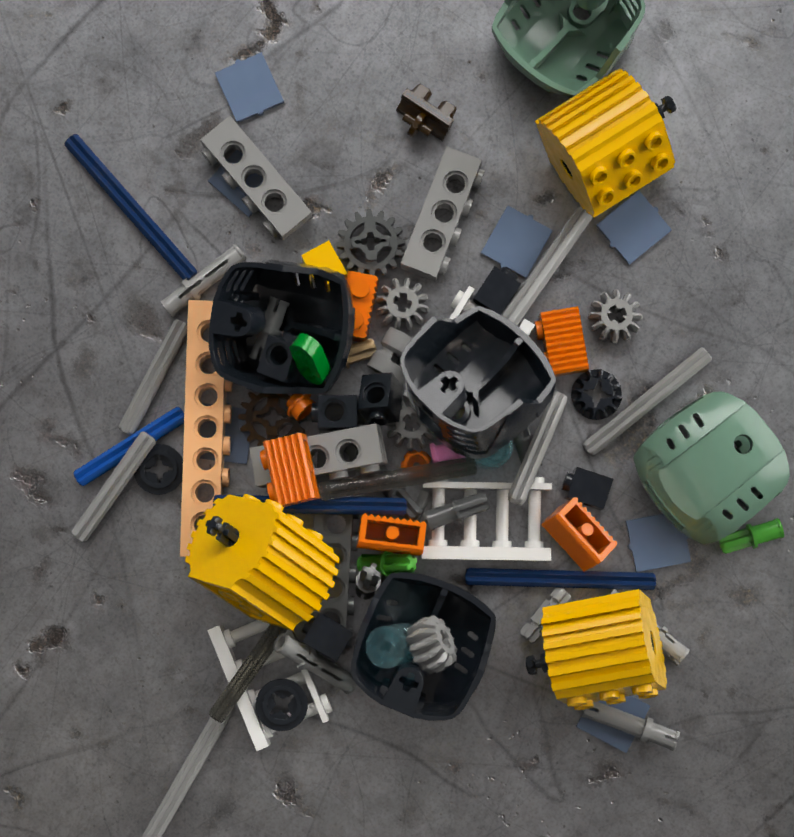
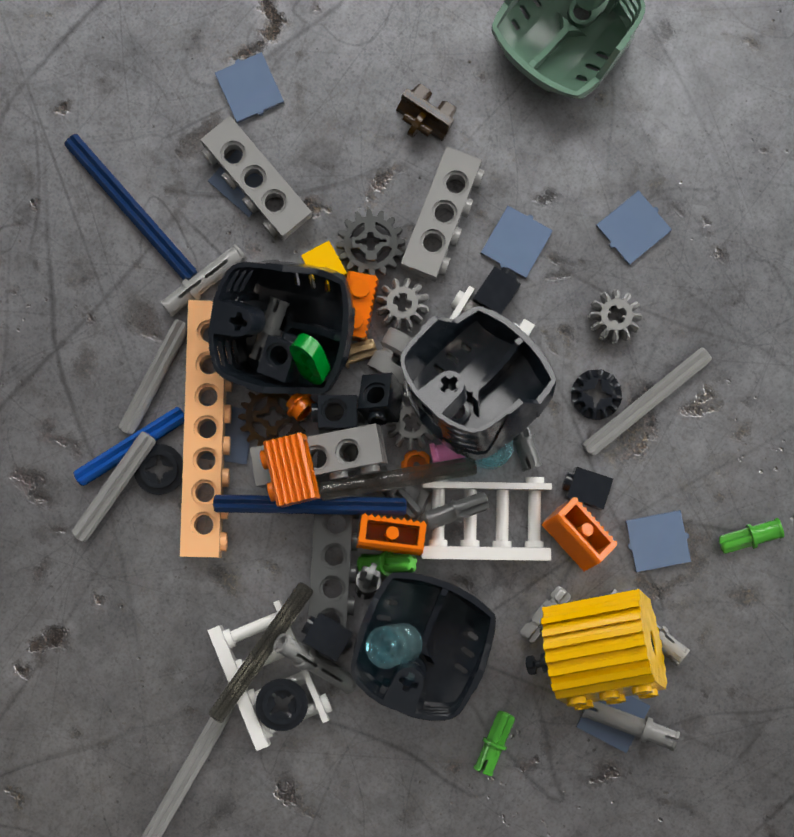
(261, 560): yellow piece -> none
(431, 644): light grey gear -> none
(495, 742): none -> bright green axle
(537, 449): light grey axle -> none
(547, 265): light grey axle -> none
(560, 578): dark blue axle -> none
(563, 340): orange brick -> none
(608, 141): yellow piece -> none
(706, 469): sand green piece -> none

